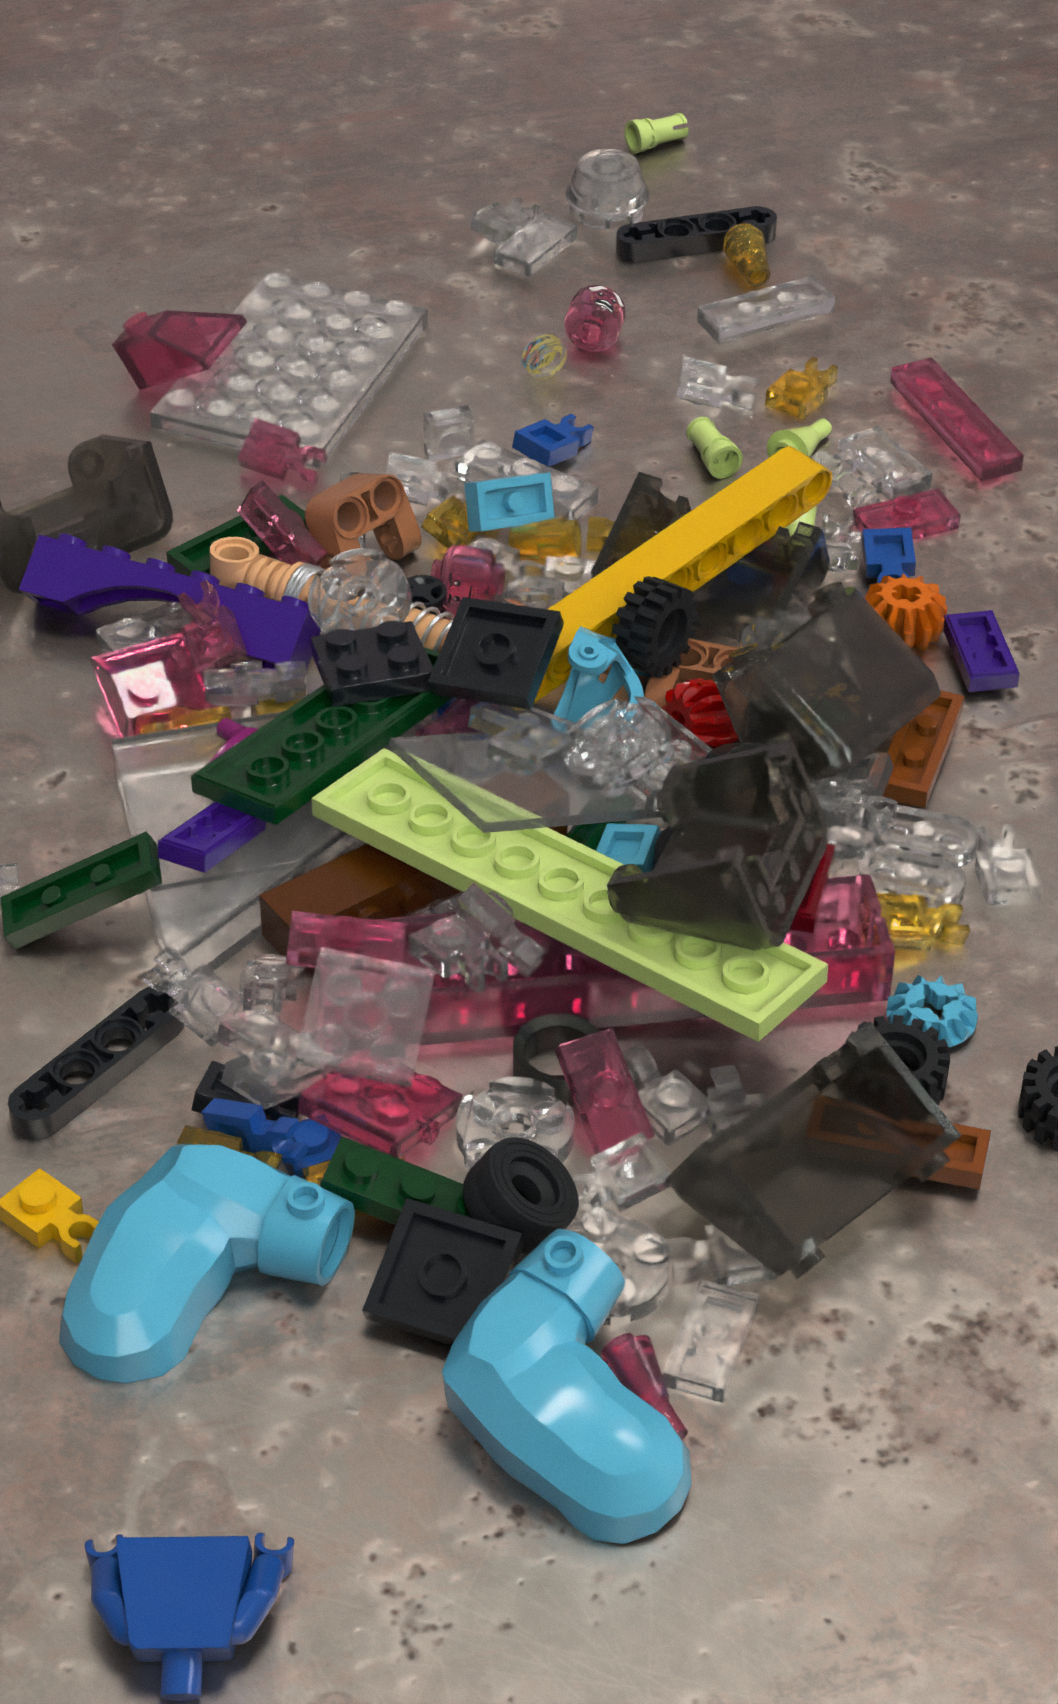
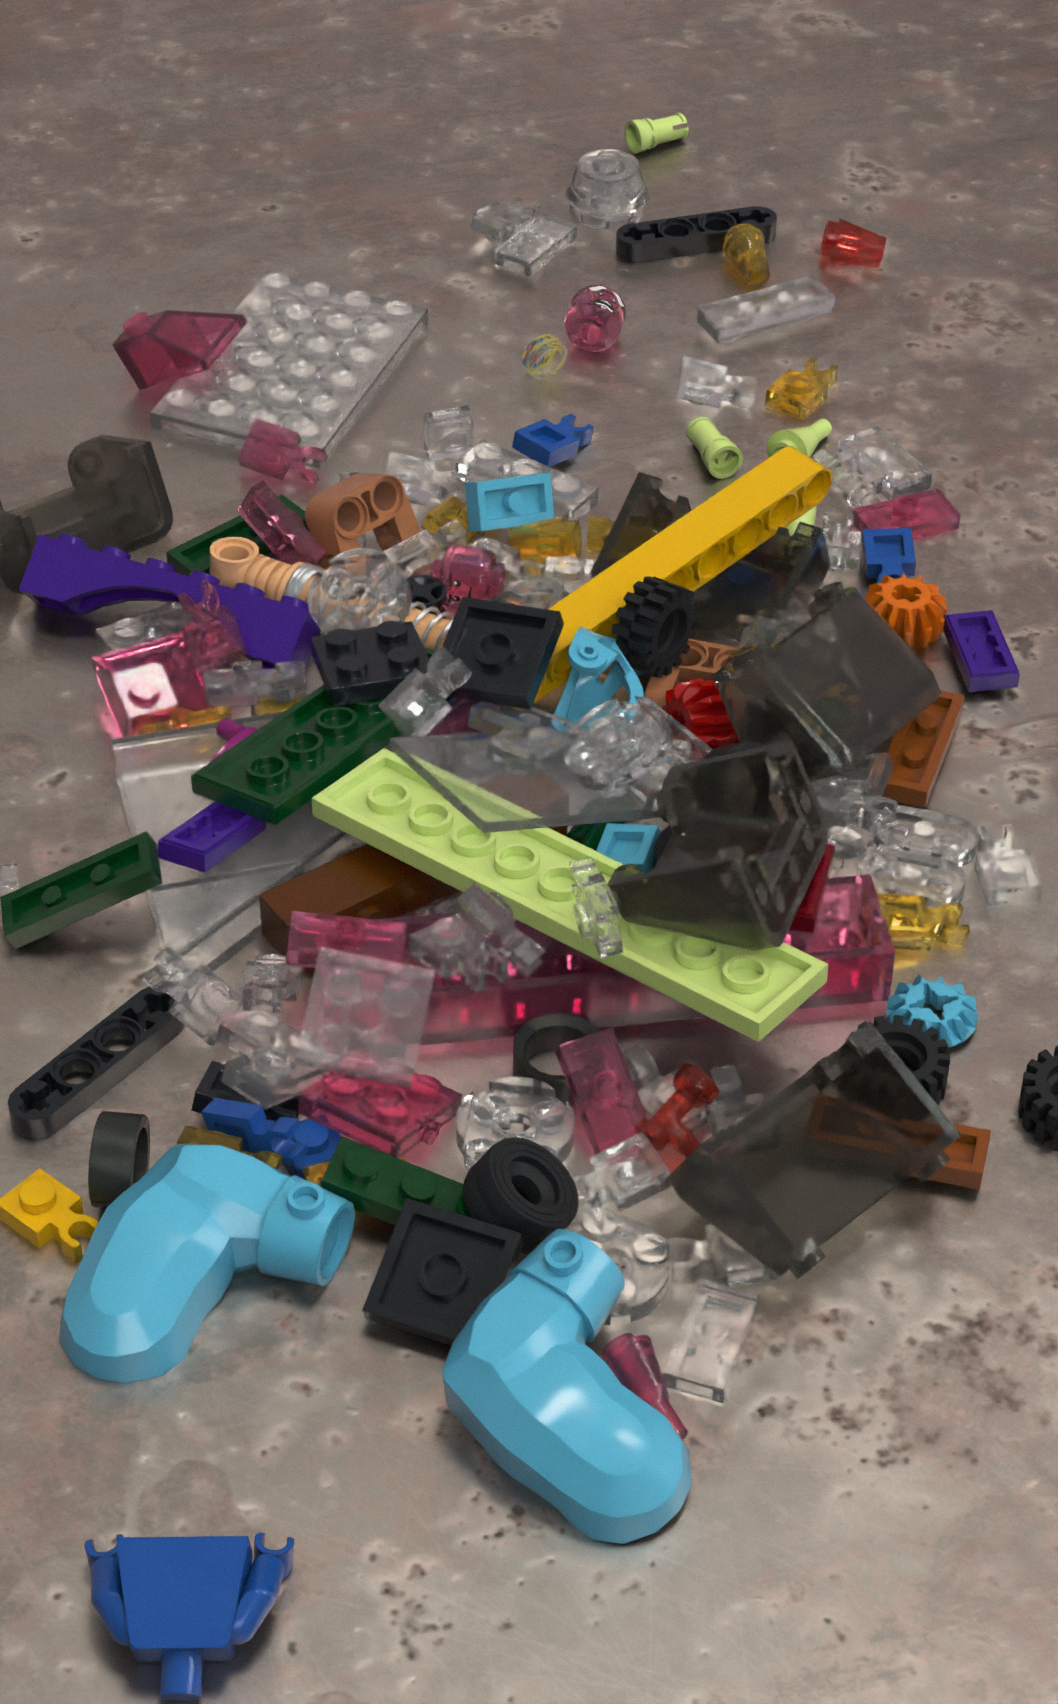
(117, 1155): none -> pearl dark grey piece
(418, 552): none -> clear plate
(420, 698): none -> clear plate
(596, 908): none -> clear plate
(692, 1090): none -> clear red piece
(851, 243): none -> clear red cone
(957, 419): clear pink plate -> none

